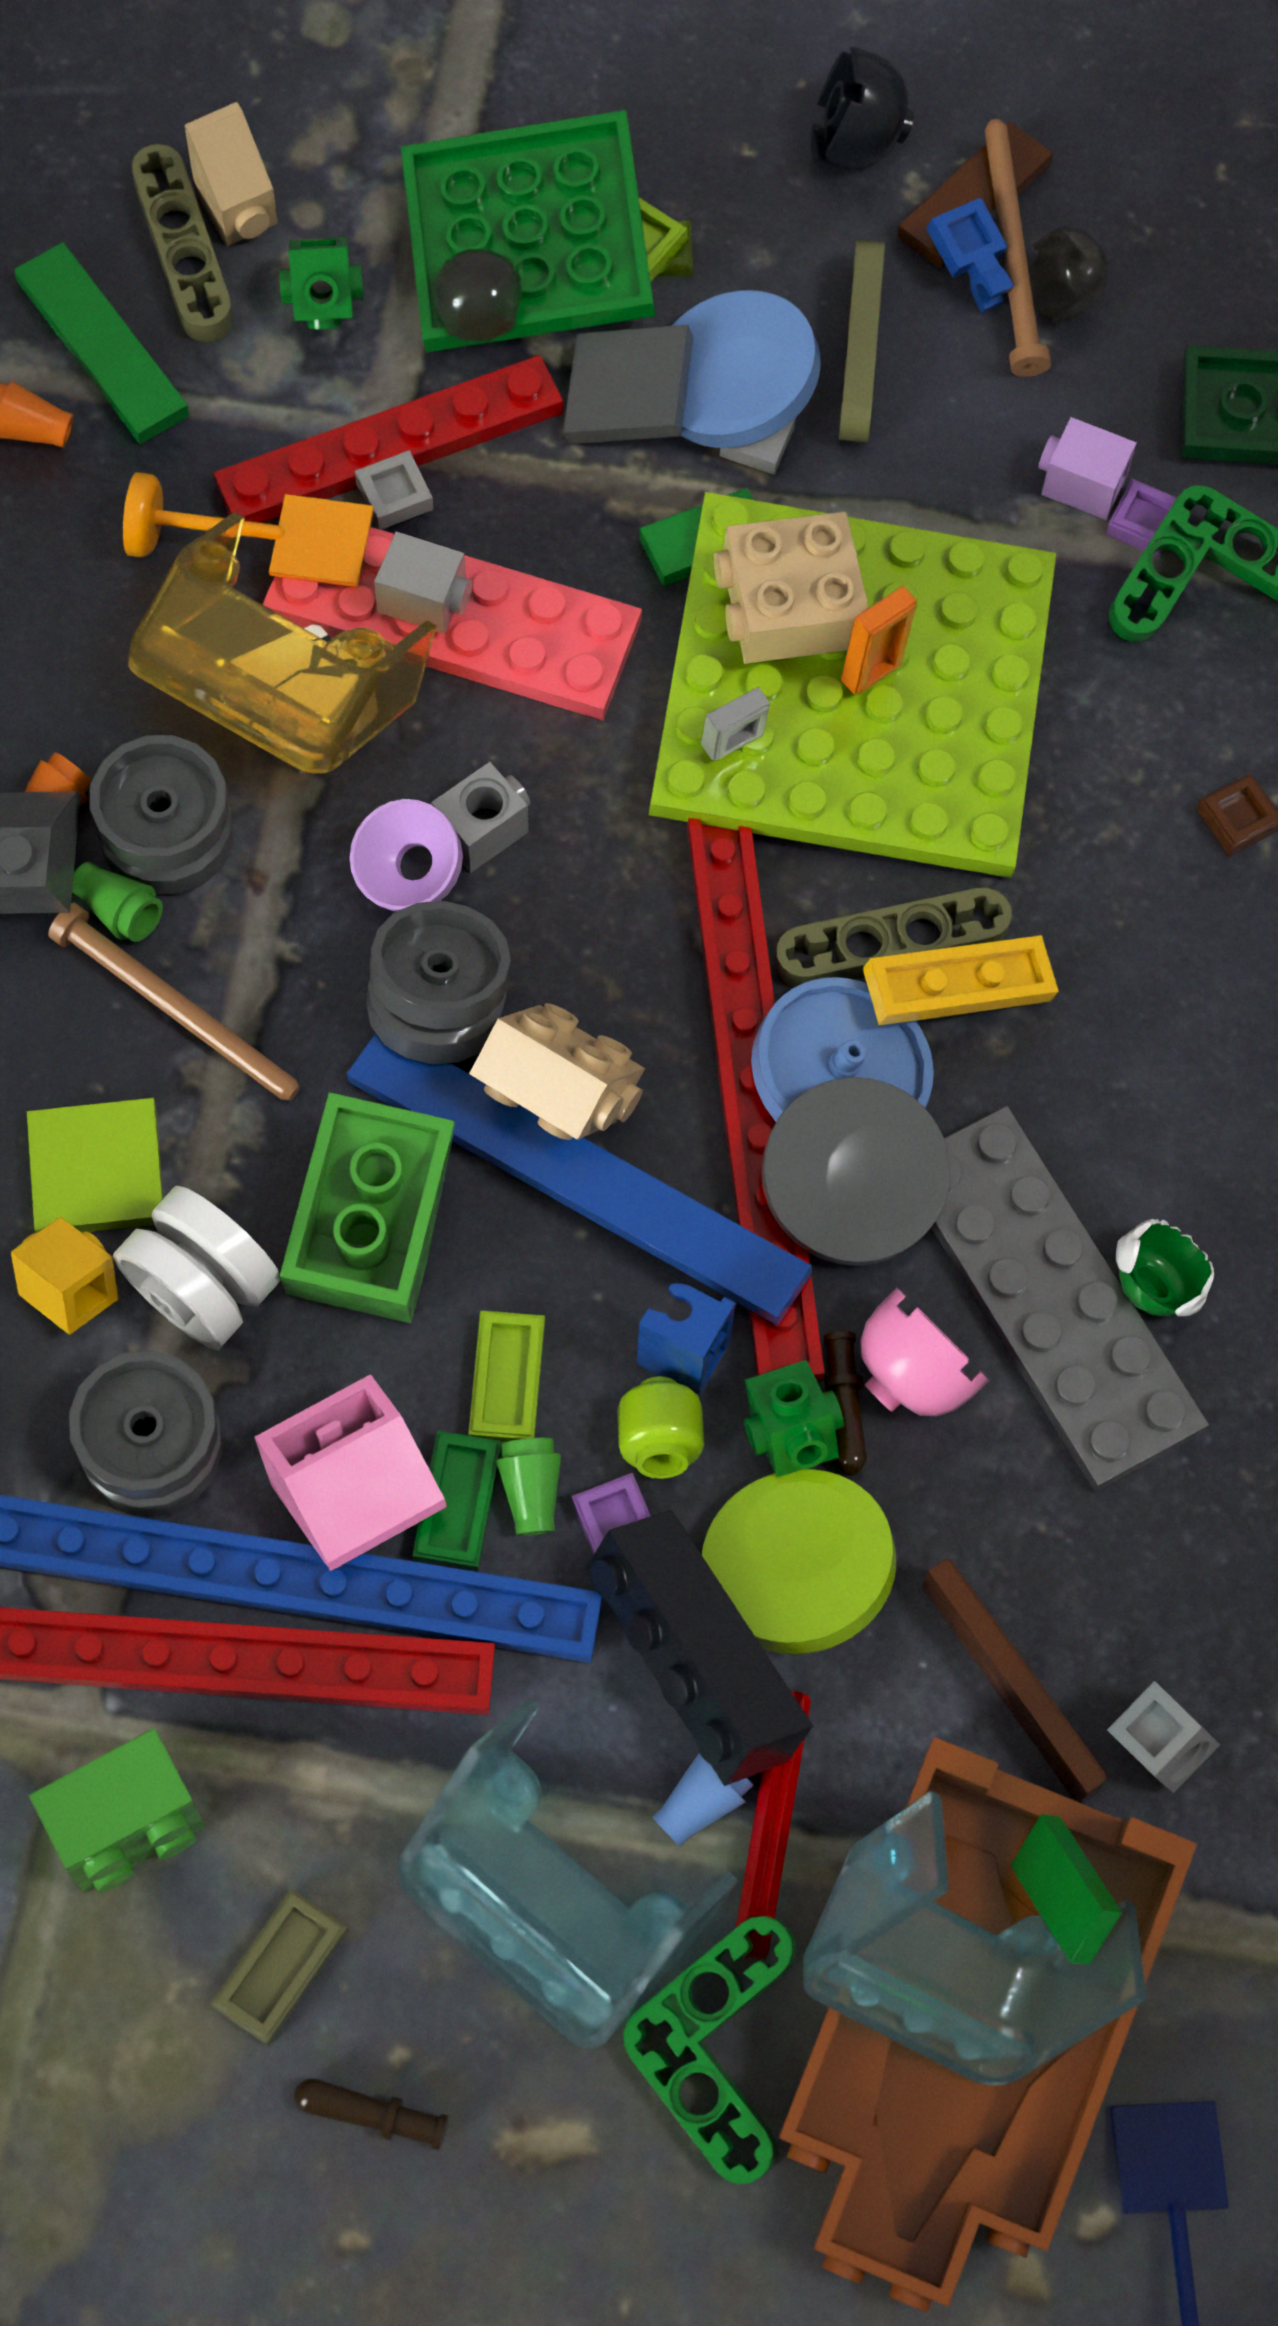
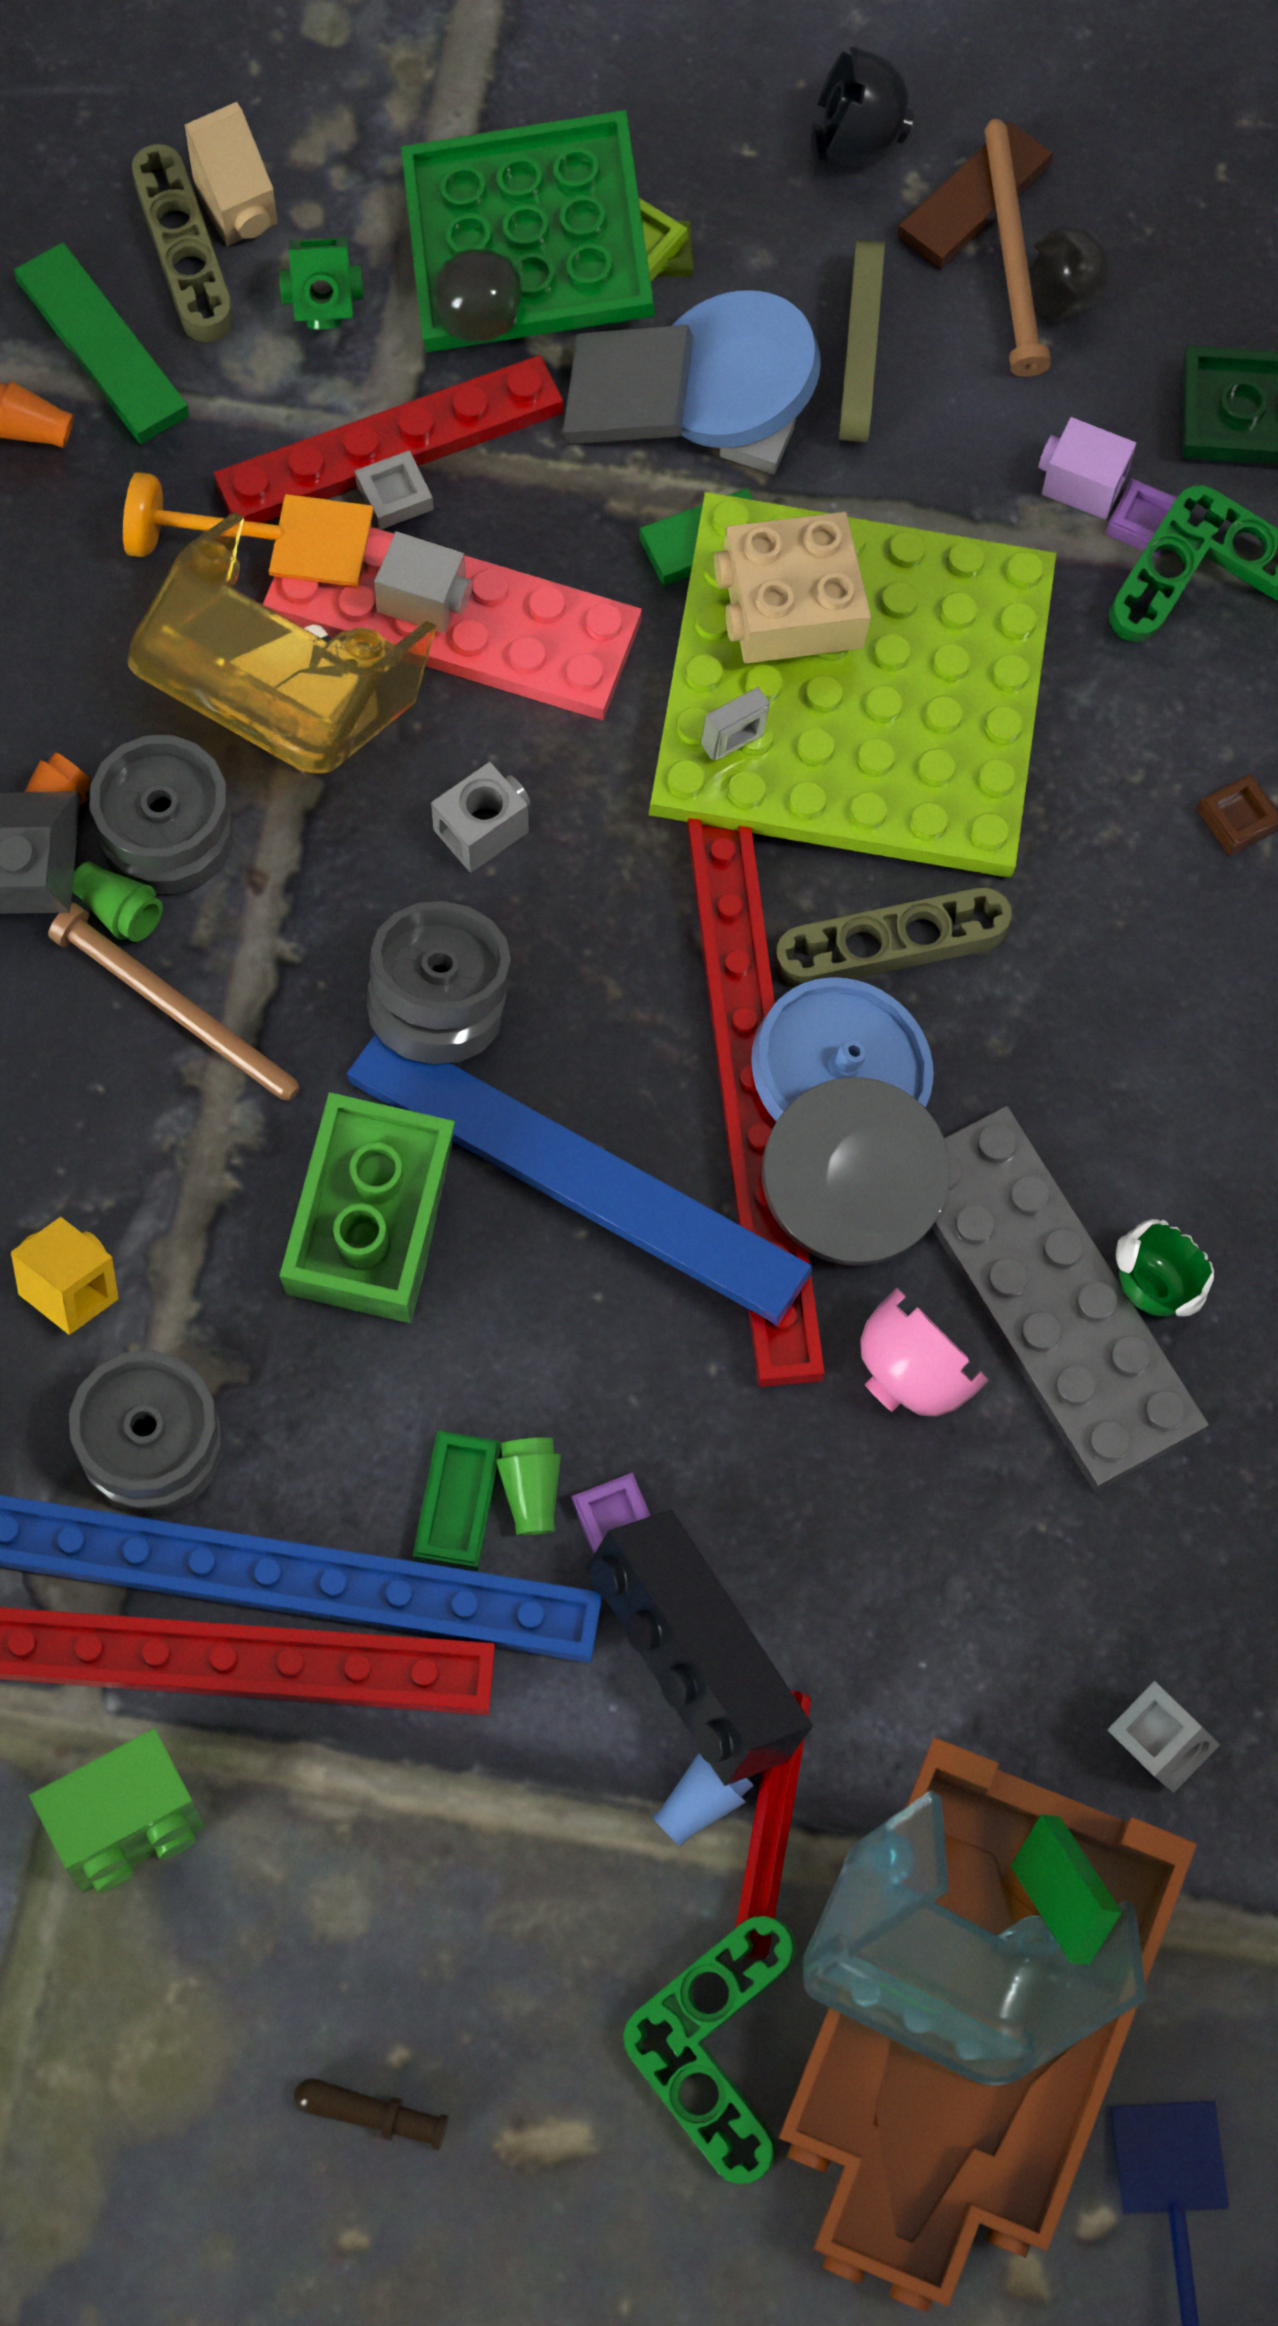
(95, 1165): lime tile -> none
(197, 1267): white wheel -> none
(279, 1967): olive tile -> none
(349, 1472): bright pink slope -> none
(386, 838): lavender piece -> none
(506, 1376): lime tile -> none
(533, 1907): clear light blue windscreen -> none
(558, 1072): tan brick -> none
(660, 1427): lime head -> none
(686, 1348): blue hinge -> none
(794, 1432): green brick -> none
(803, 1559): lime piece -> none
(845, 1385): dark brown piece -> none
(878, 640): orange tile -> none
(960, 980): yellow plate -> none
(972, 244): blue plate -> none
(1014, 1681): reddish brown tile -> none

